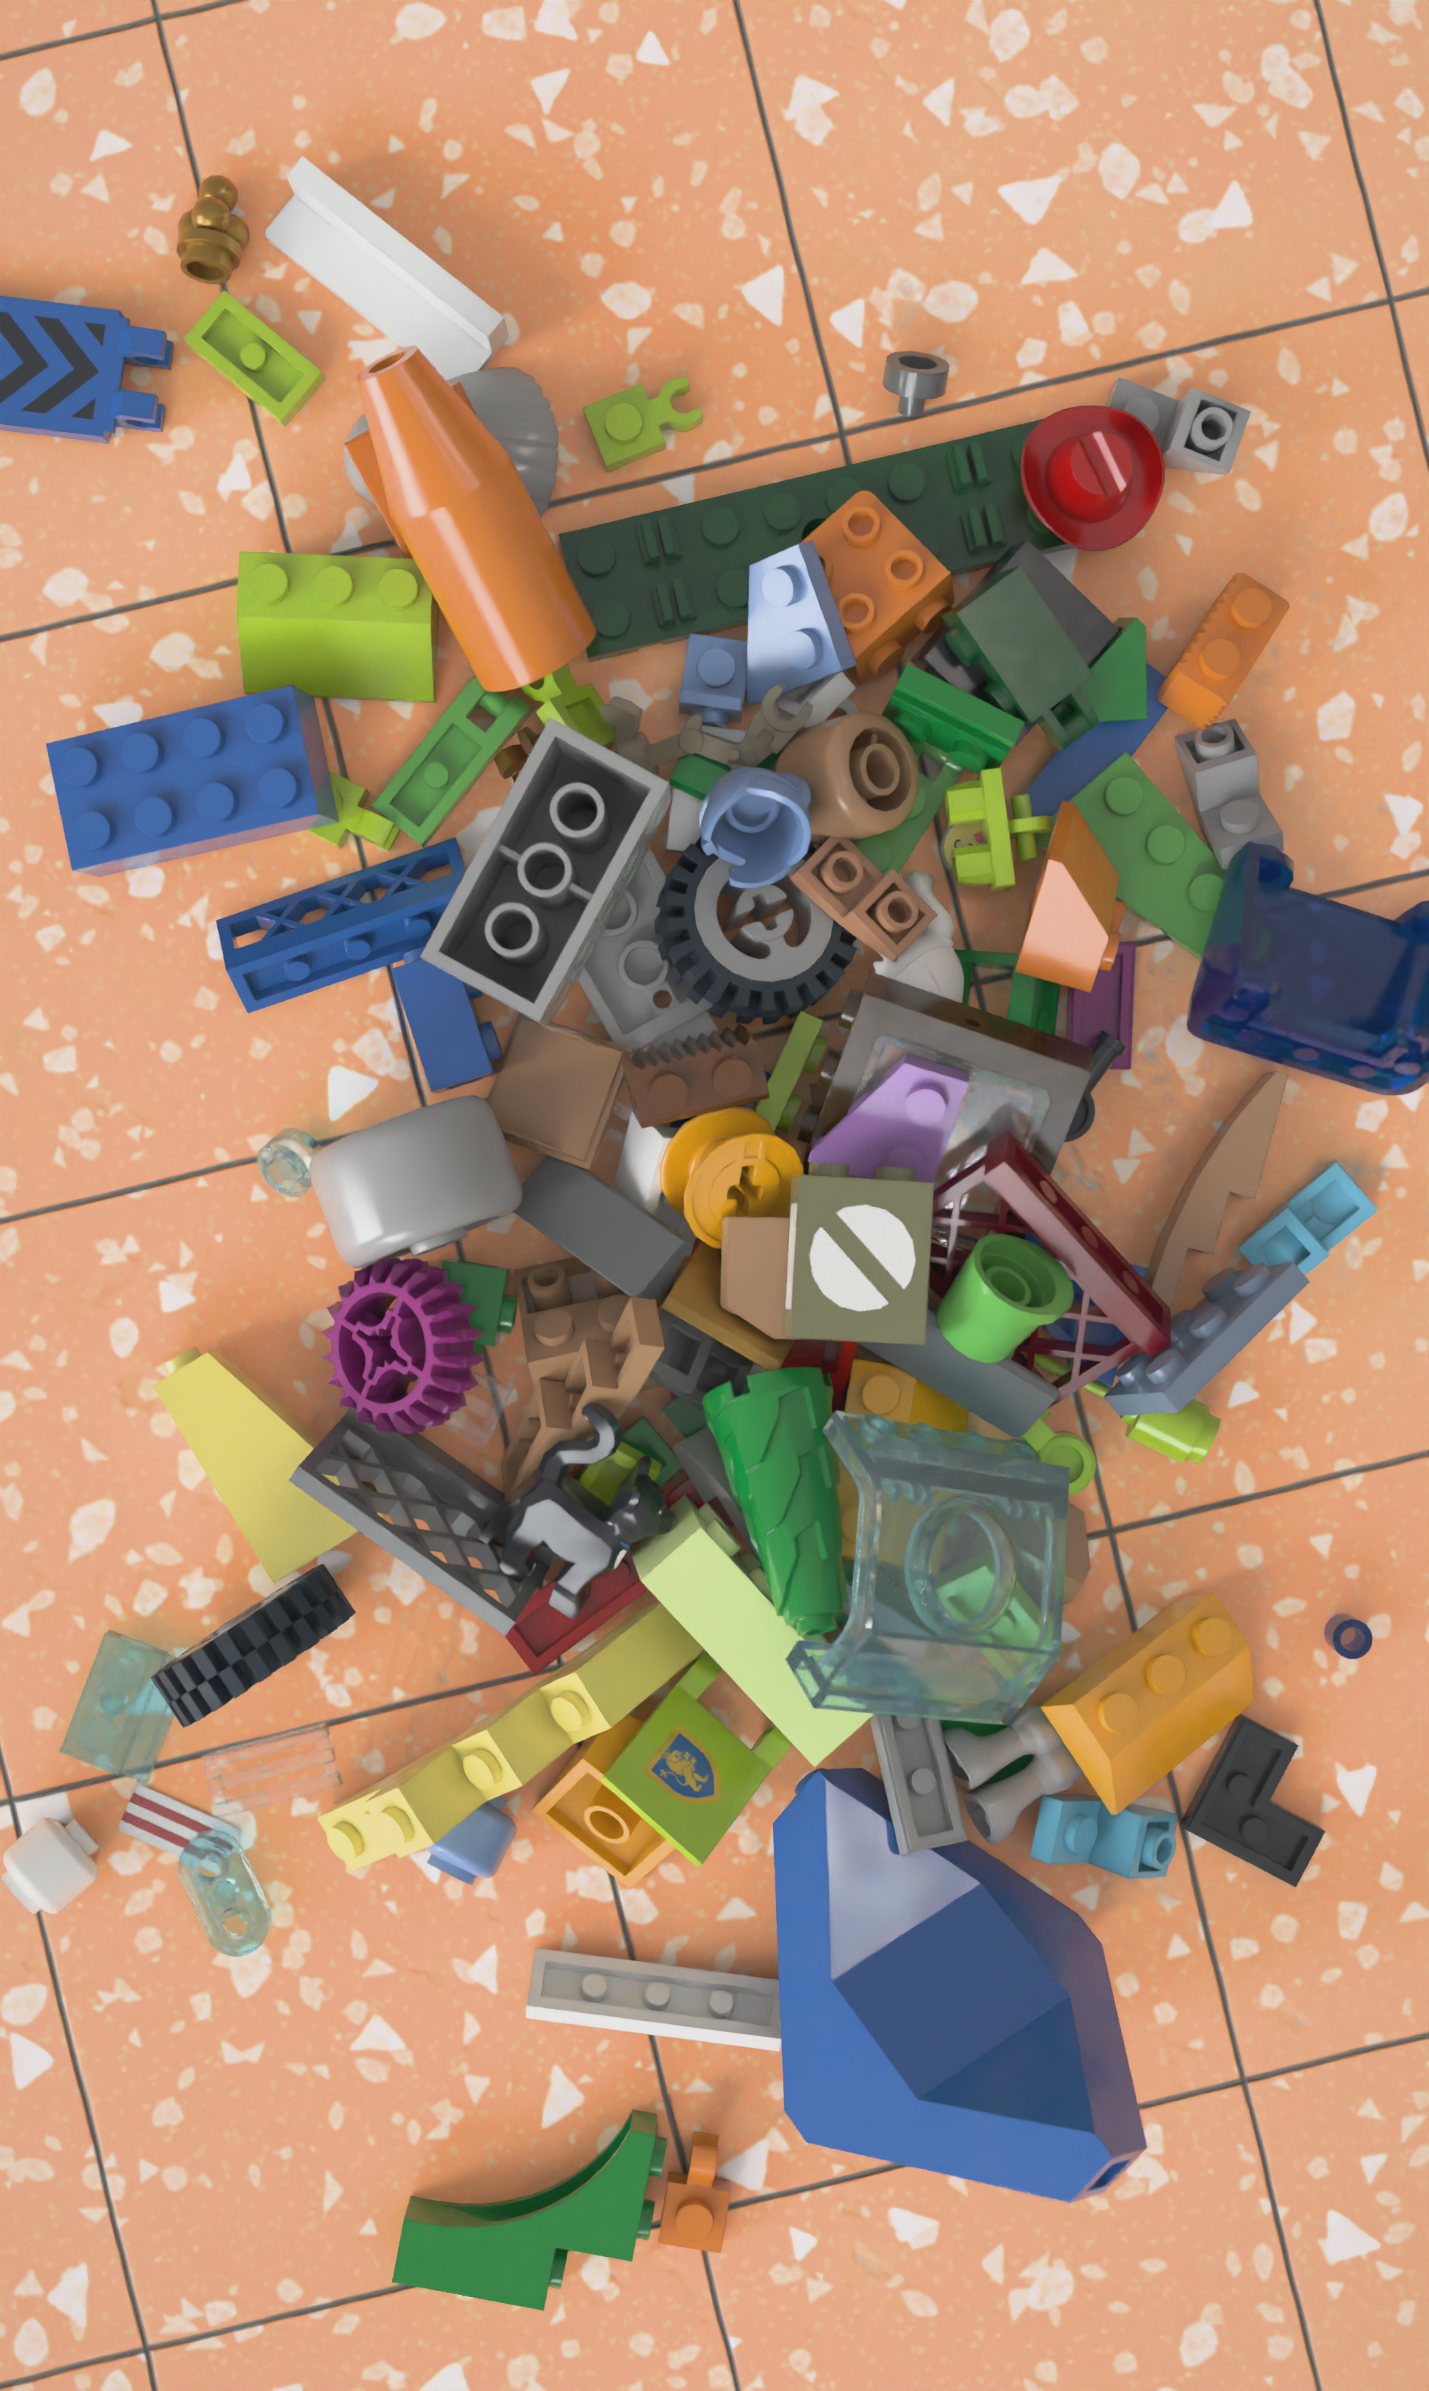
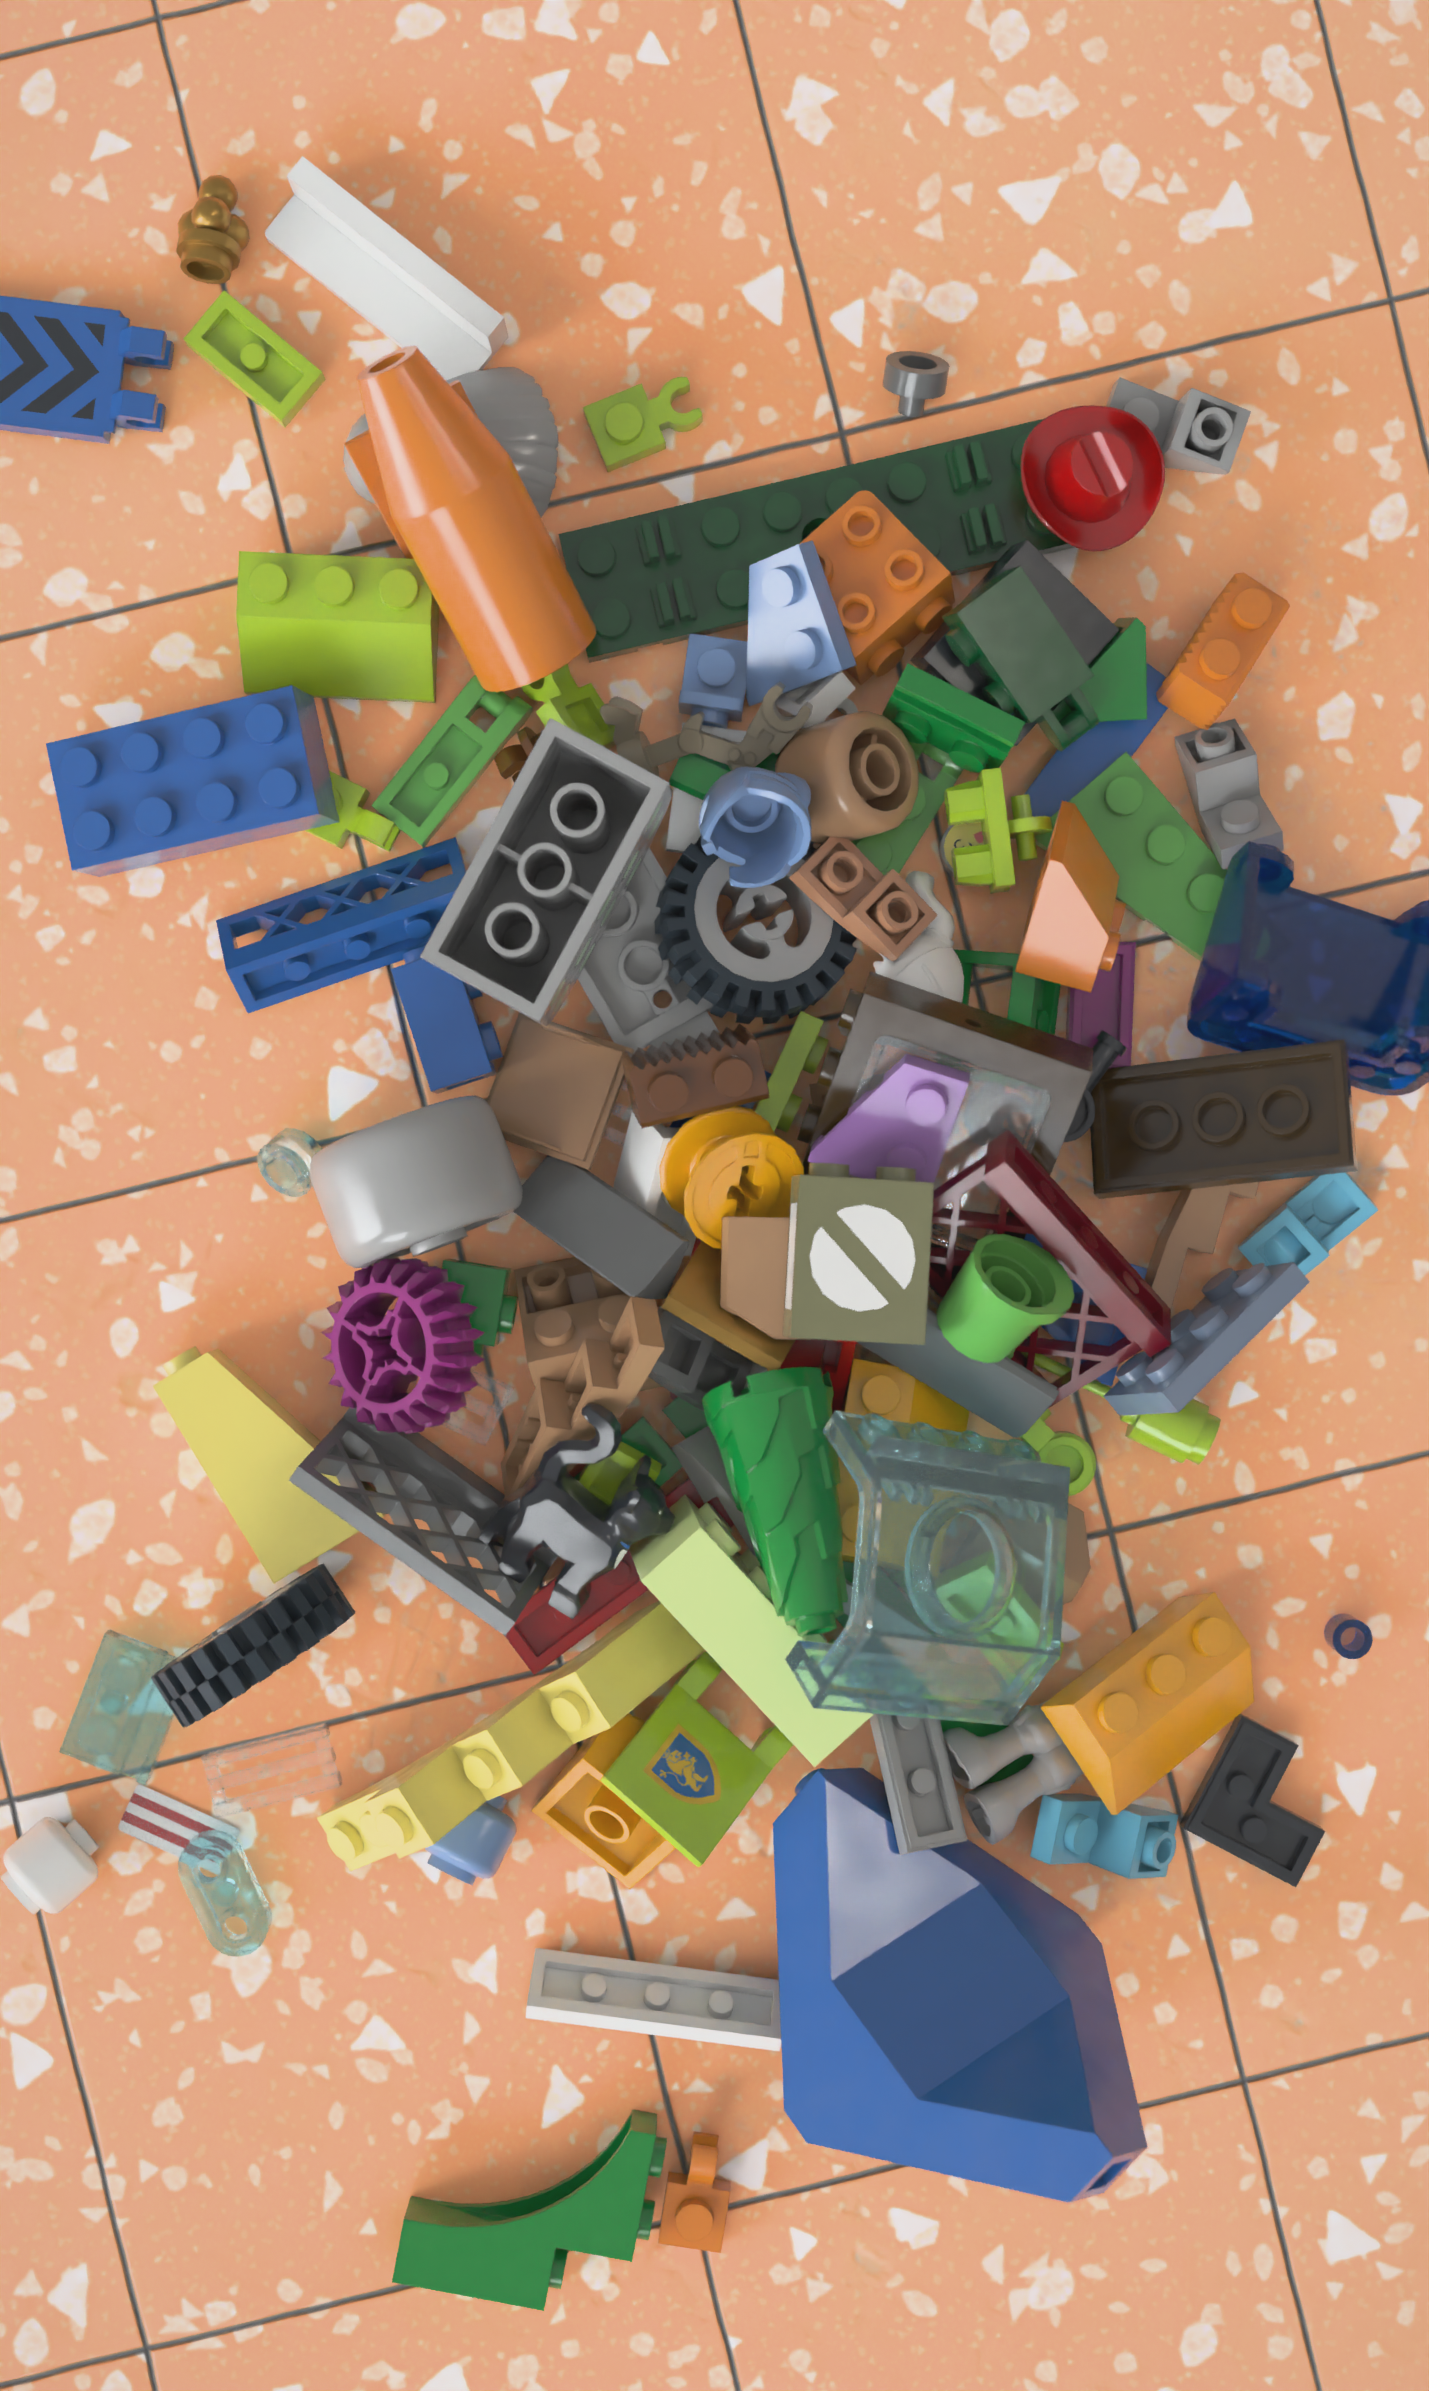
(1223, 1120): none -> dark brown tile

